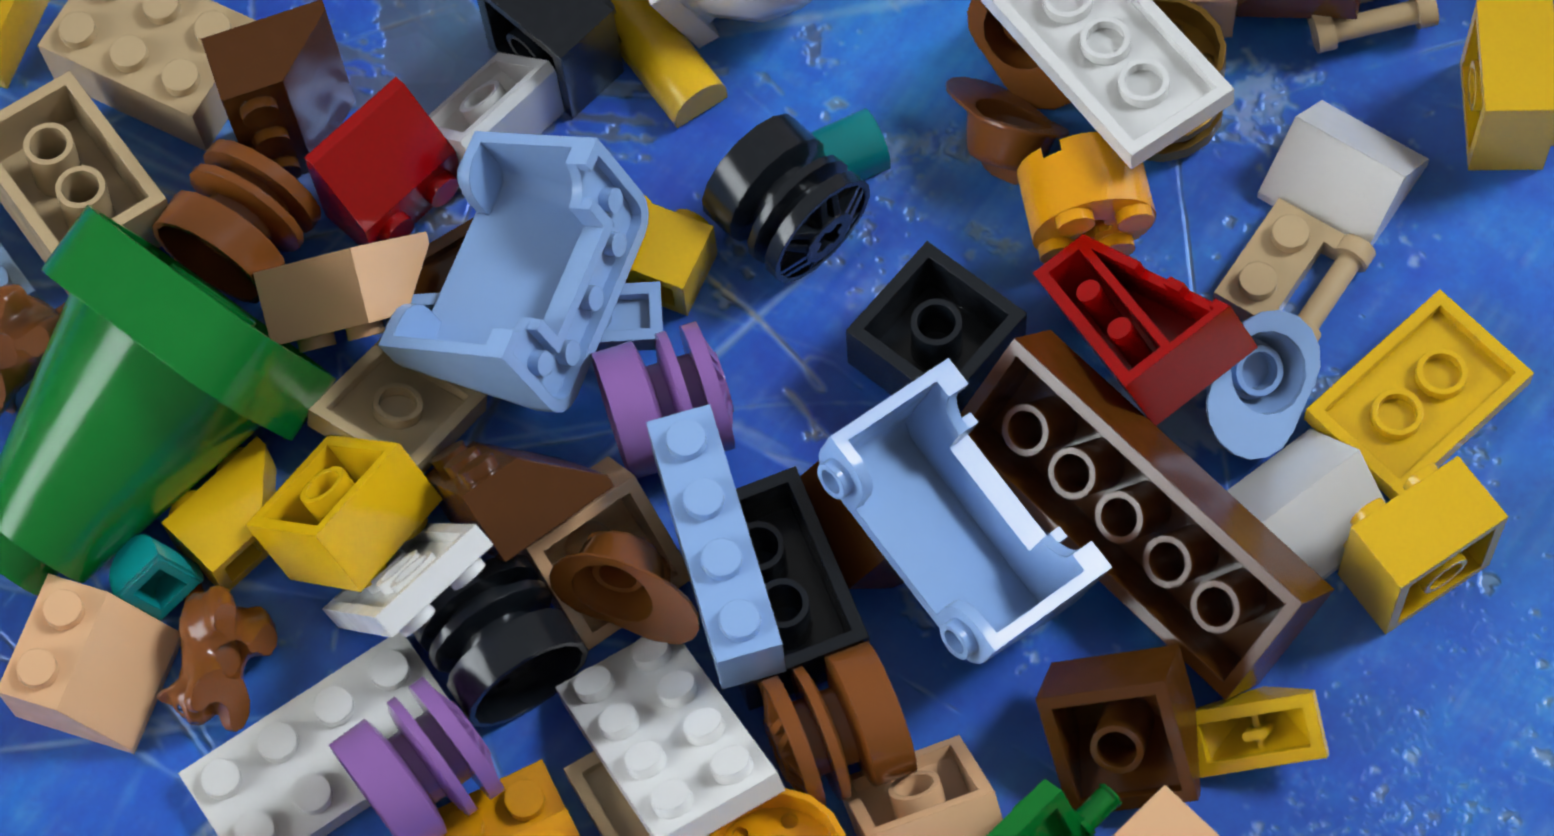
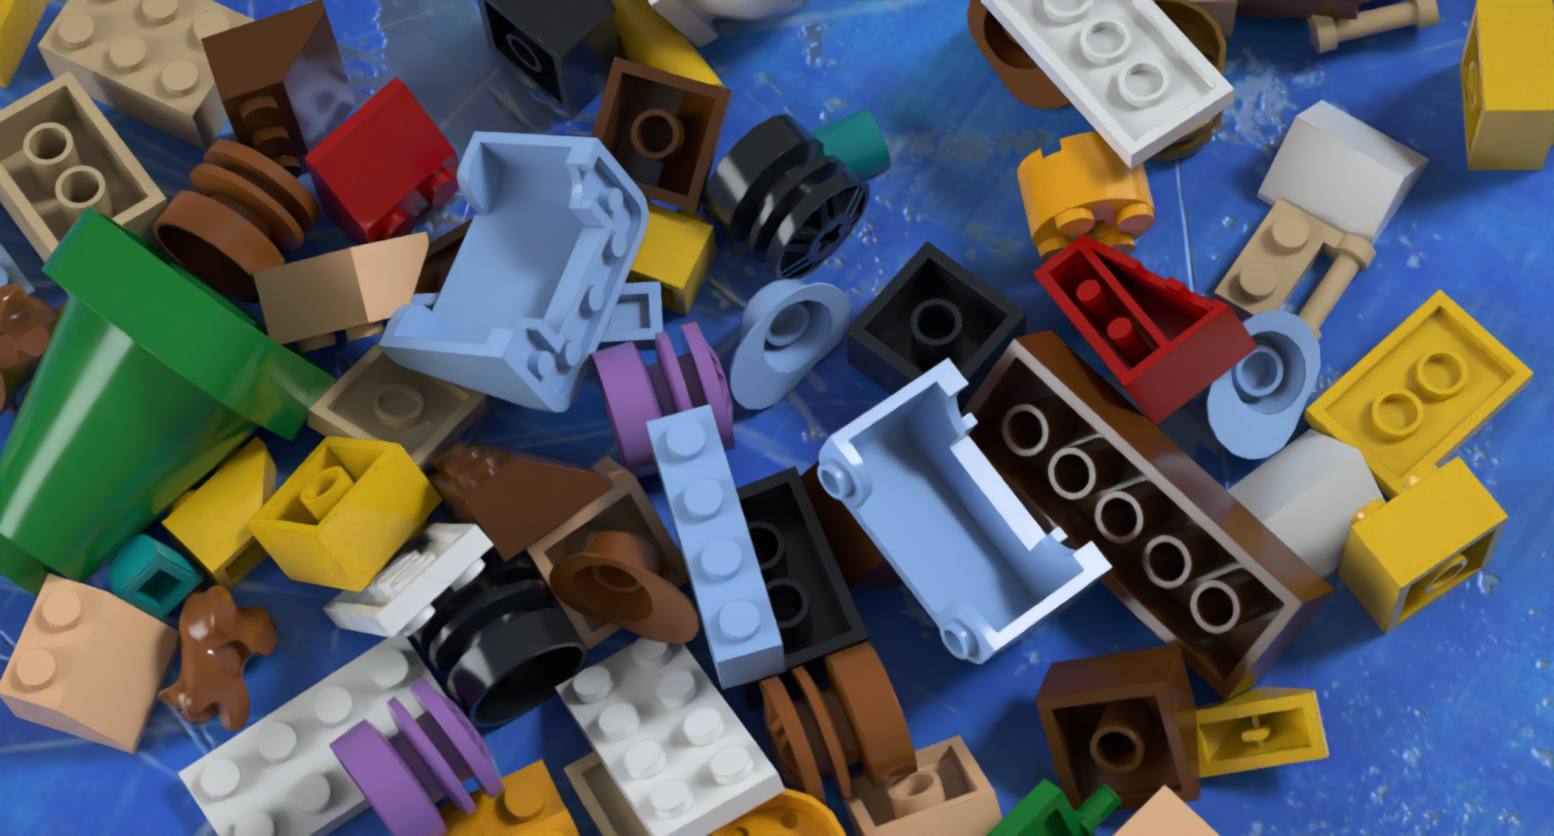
(504, 97): white slope -> none
(662, 130): none -> reddish brown slope
(783, 337): none -> light blue piece
(1002, 126): dark orange piece -> none

